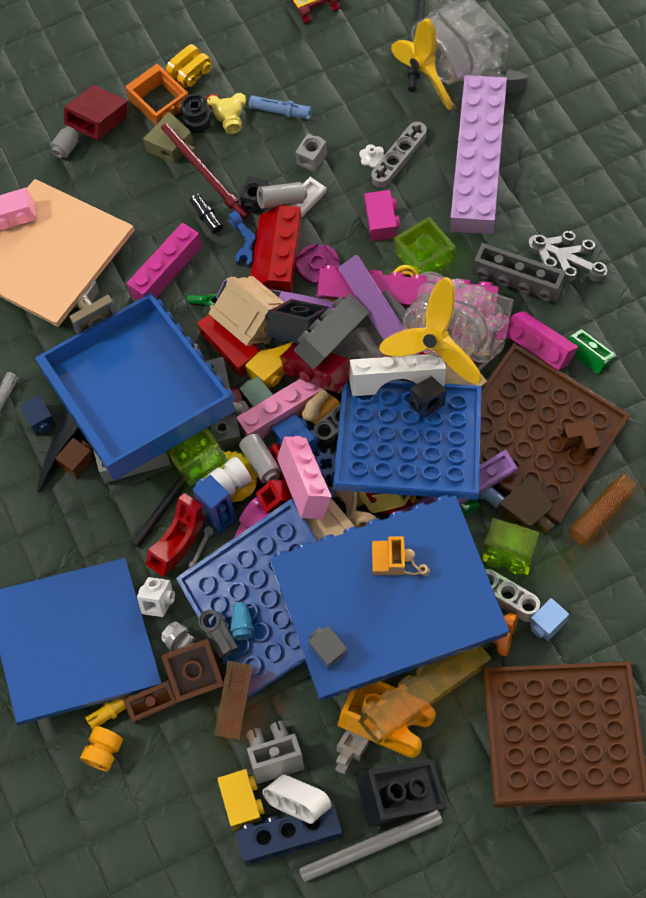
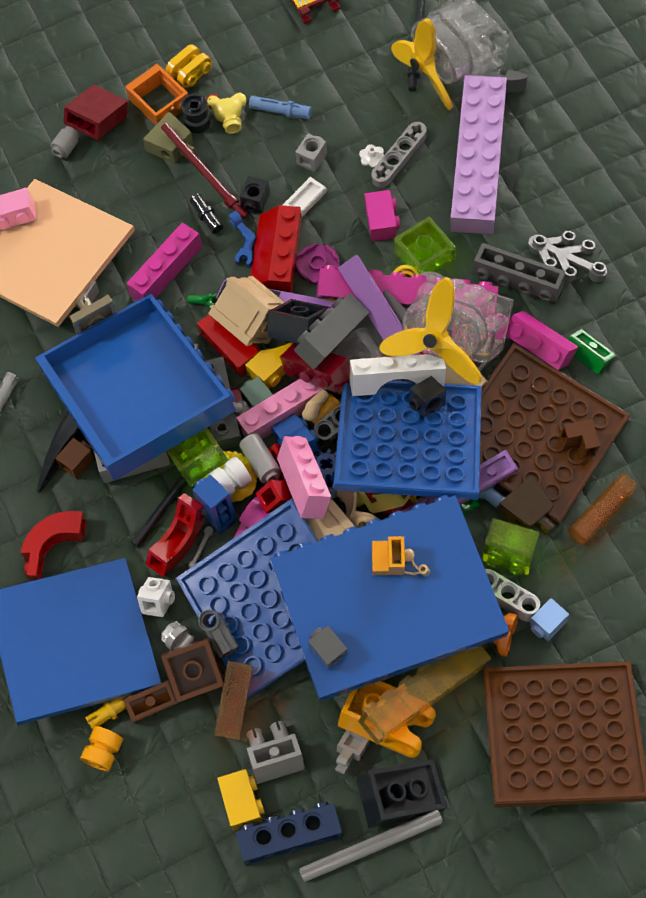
(37, 415): dark blue brick -> none
(48, 533): none -> red arch
(241, 622): dark azure cone -> none
(281, 194): light grey brick -> none
(297, 798): white beam -> none

